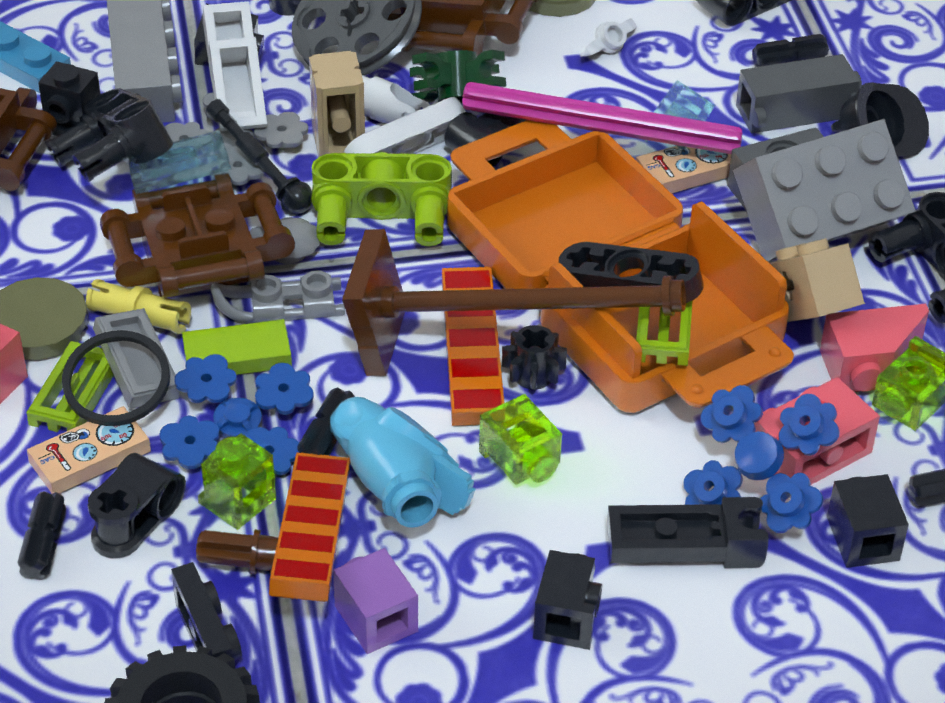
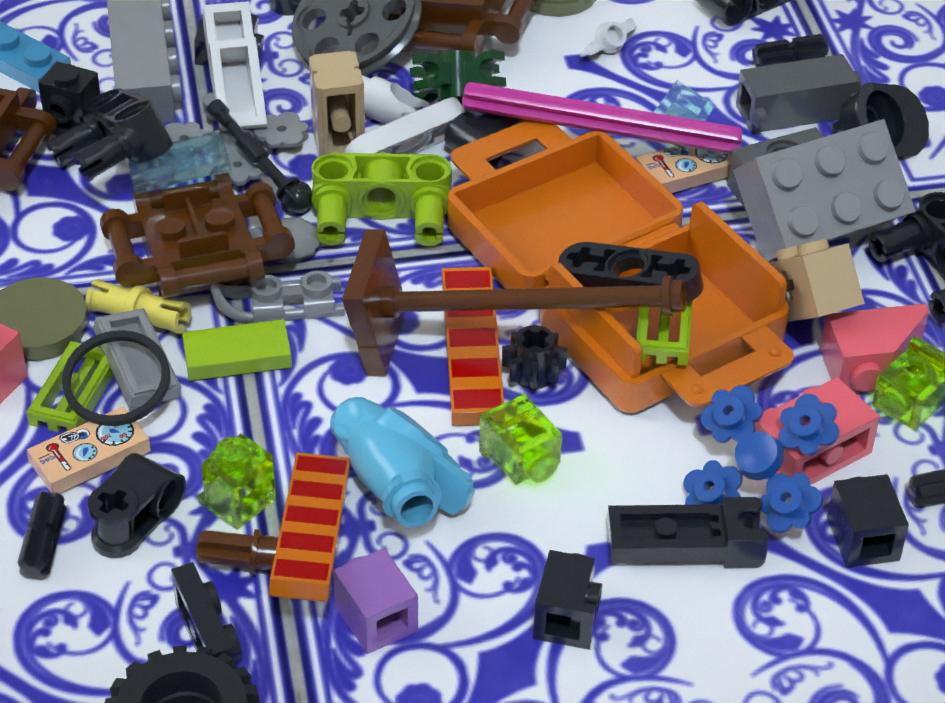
(210, 380): blue plant -> none
(318, 437): black piece -> none

